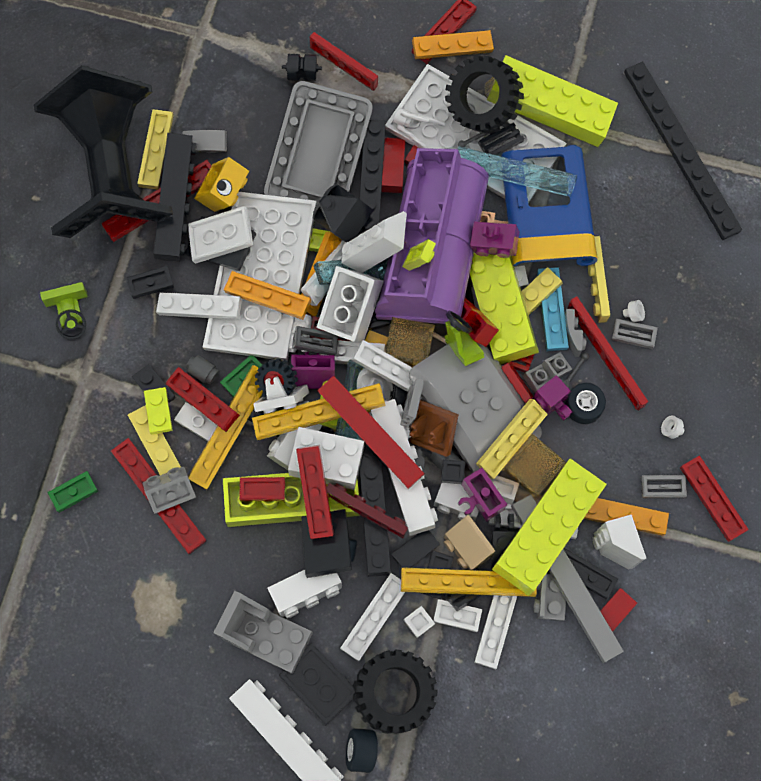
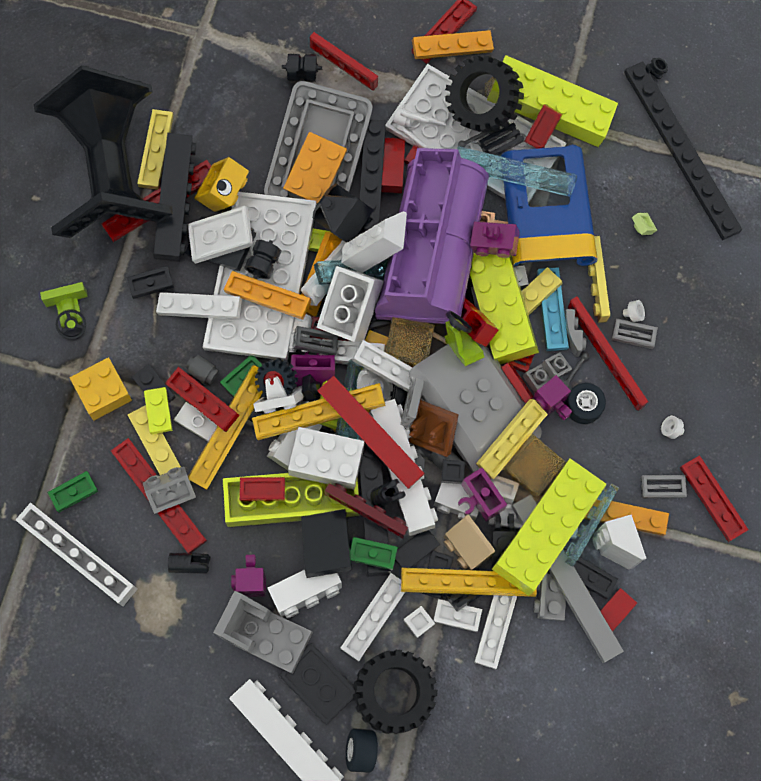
(76, 554): none -> white brick
(100, 389): none -> yellow brick
(188, 563): none -> black hinge
(209, 140): light grey slope -> none
(250, 580): none -> magenta brick
(264, 257): none -> black wheel
(310, 388): none -> black plate
(315, 168): none -> light orange plate
(315, 491): red plate -> none
(373, 553): none -> green plate
(386, 493): none -> black hinge
(419, 255): neon yellow plate -> none
(543, 127): none -> red tile
(586, 531): none -> clear light blue plate
(644, 224): none -> yellowish green plate
(657, 67): none -> black plate

